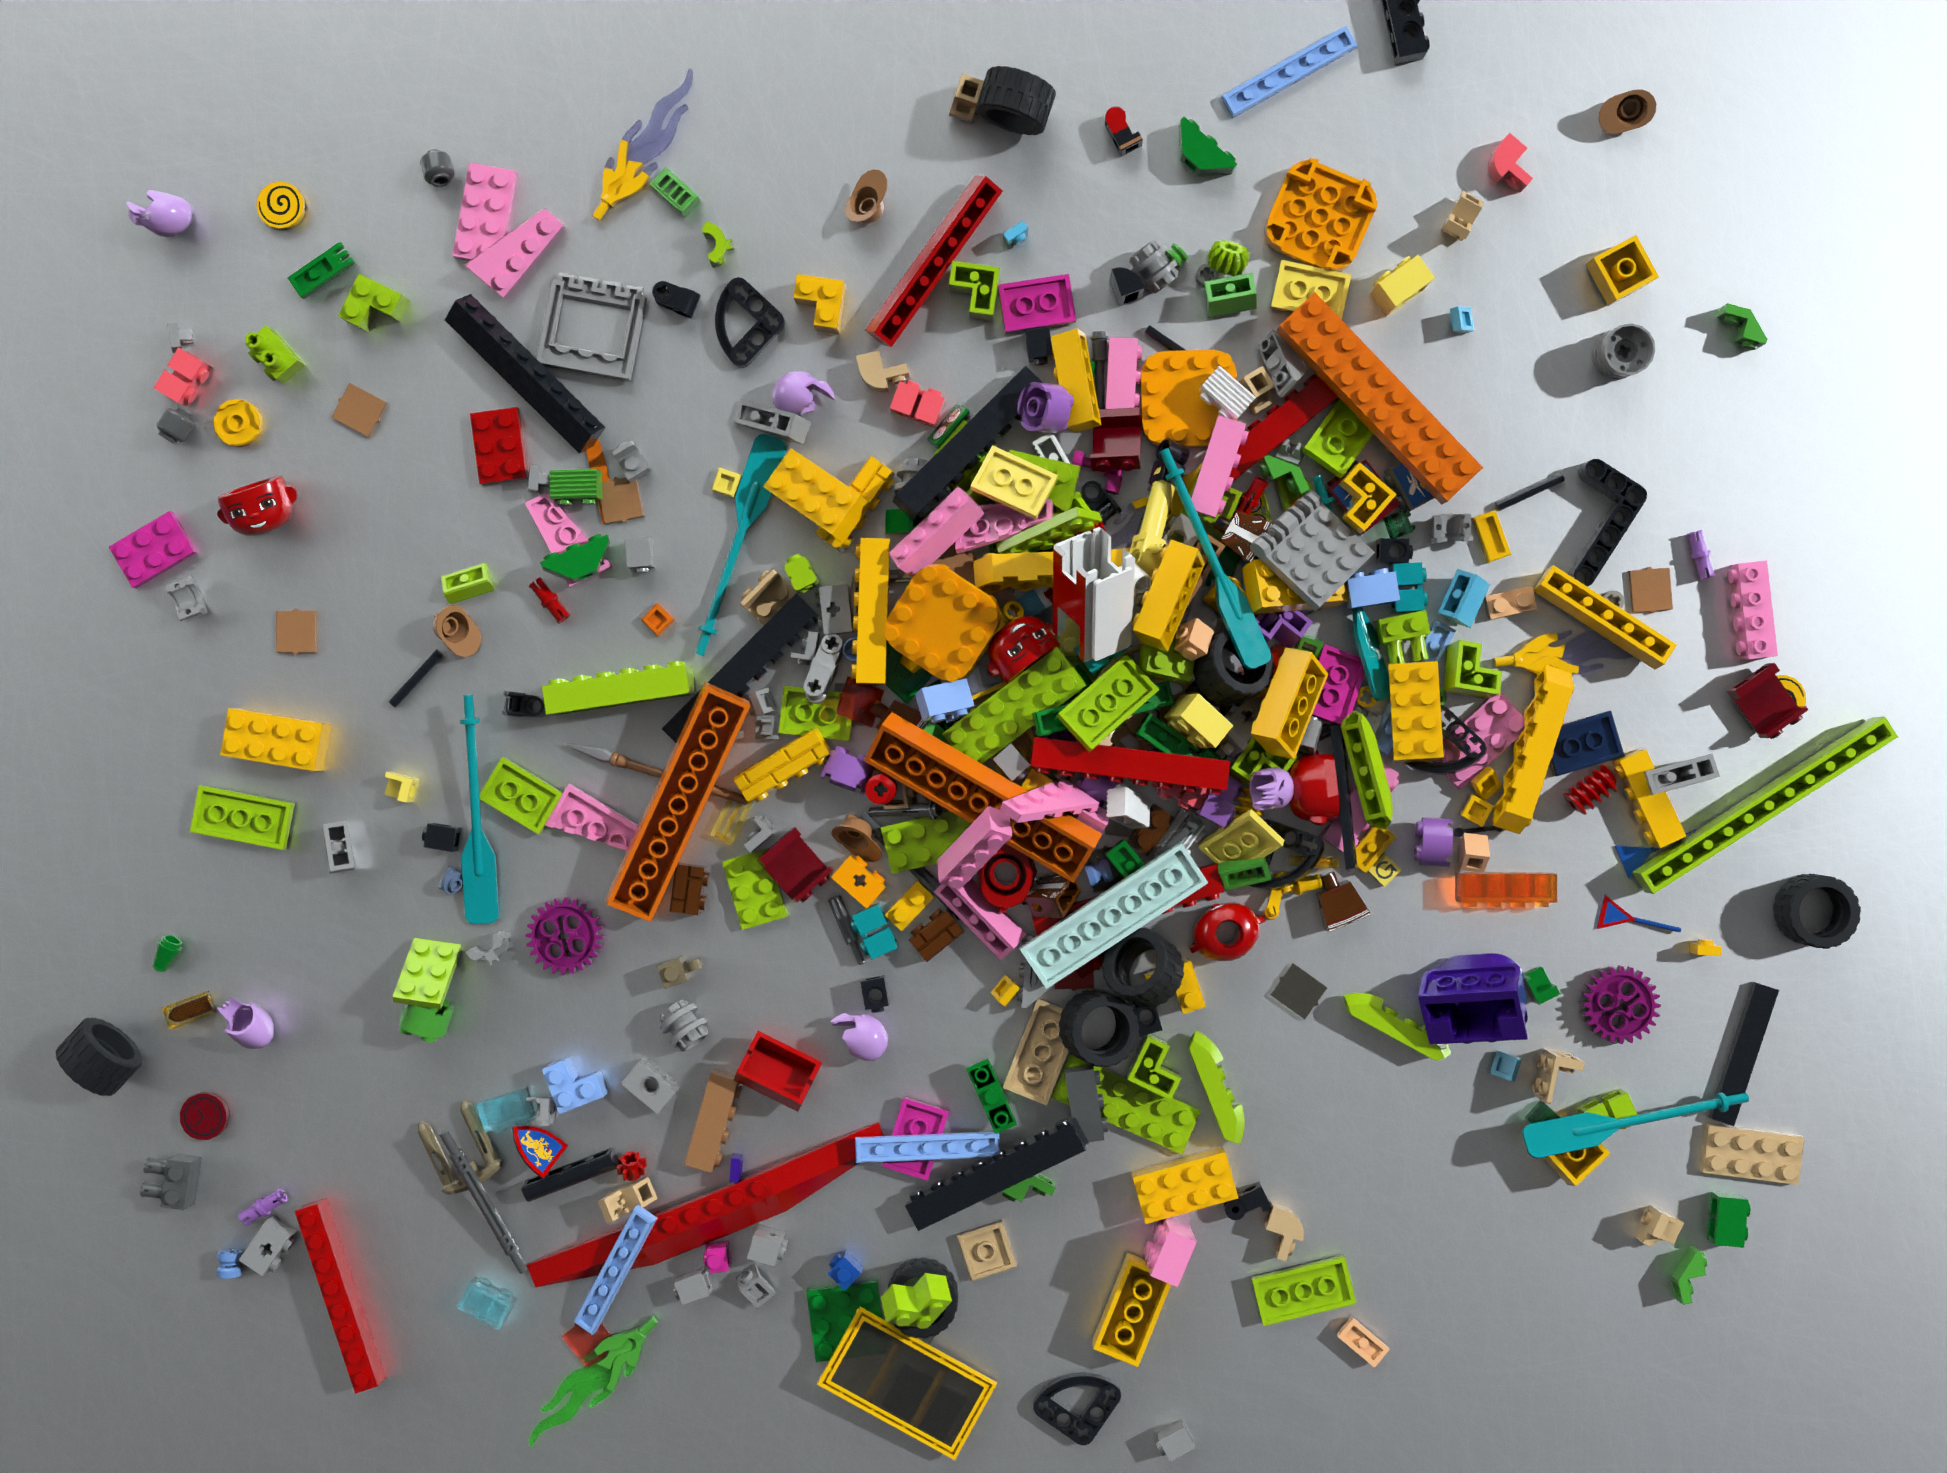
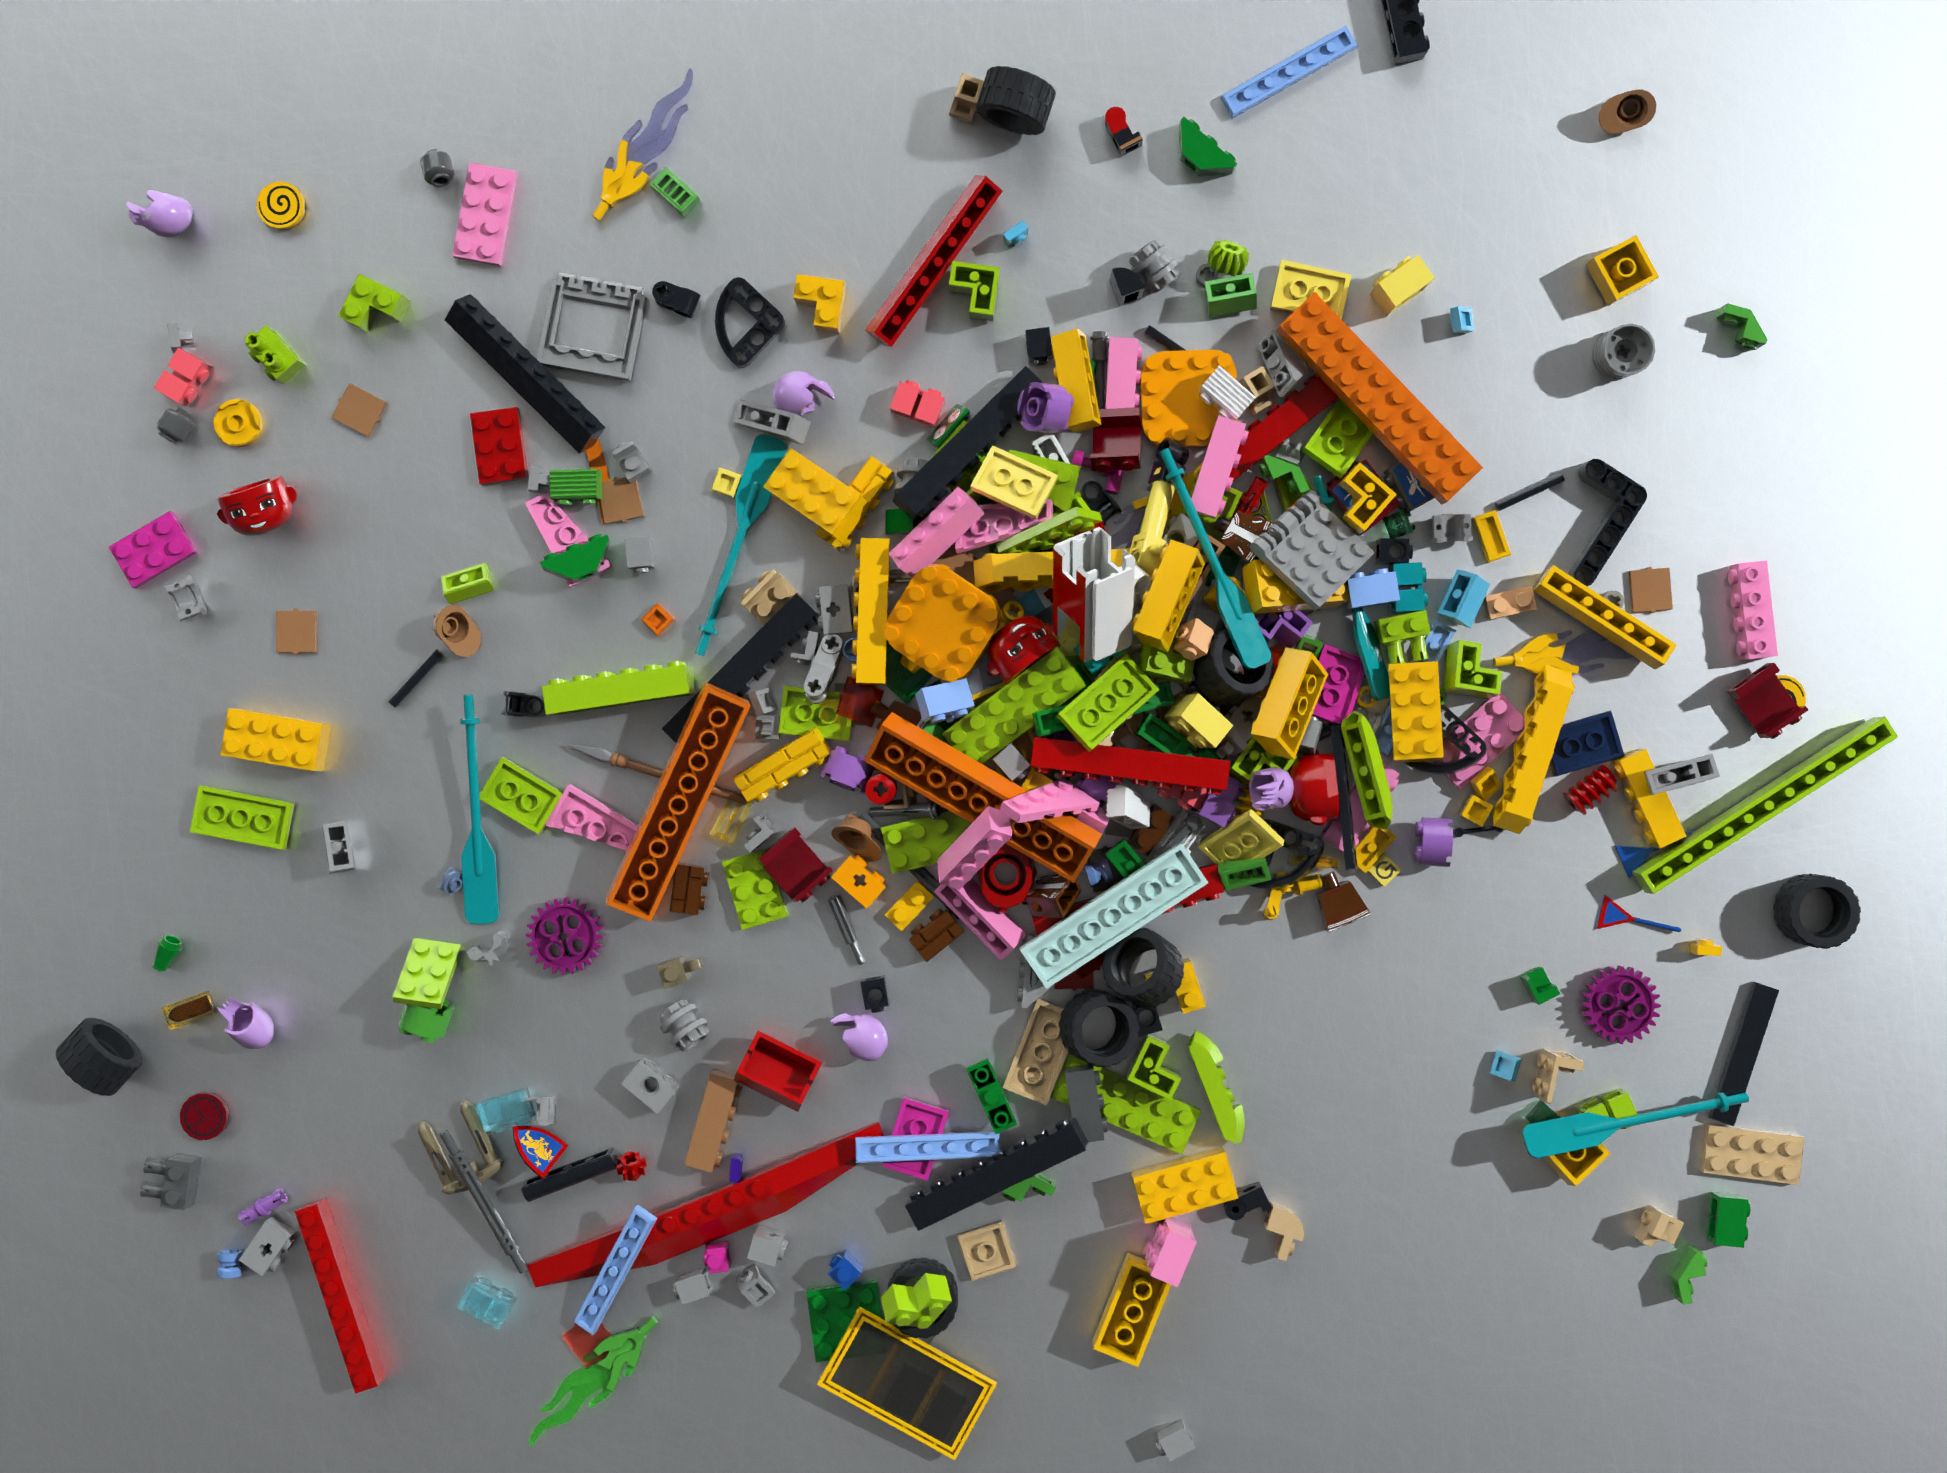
(321, 270): green hinge -> none
(401, 787): light yellow panel -> none
(441, 837): black brick -> none
(514, 253): bright pink wing -> none
(549, 600): red pin -> none
(568, 1089): light blue brick -> none
(626, 1198): tan brick -> none
(712, 231): lime piece -> none
(801, 574): lime brick -> none
(866, 200): medium nougat piece -> none
(876, 376): tan brick -> none
(879, 942): teal piece -> none
(1005, 990): yellow plate -> none
(1037, 303): dark pink plate -> none
(1083, 1420): black beam -> none
(1177, 254): bright green bush -> none
(1205, 929): red piece -> none
(1298, 991): clear smoke piece -> none
(1303, 1290): lime plate -> none
(1320, 216): light orange plate -> none
(1363, 1341): light nougat plate -> none
(1369, 1010): lime brick -> none
(1462, 216): tan brick -> none
(1473, 852): light nougat brick -> none
(1474, 1000): dark purple brick -> none
(1503, 163): coral brick -> none
(1506, 887): clear orange brick -> none
(1701, 554): medium lavender pin -> none

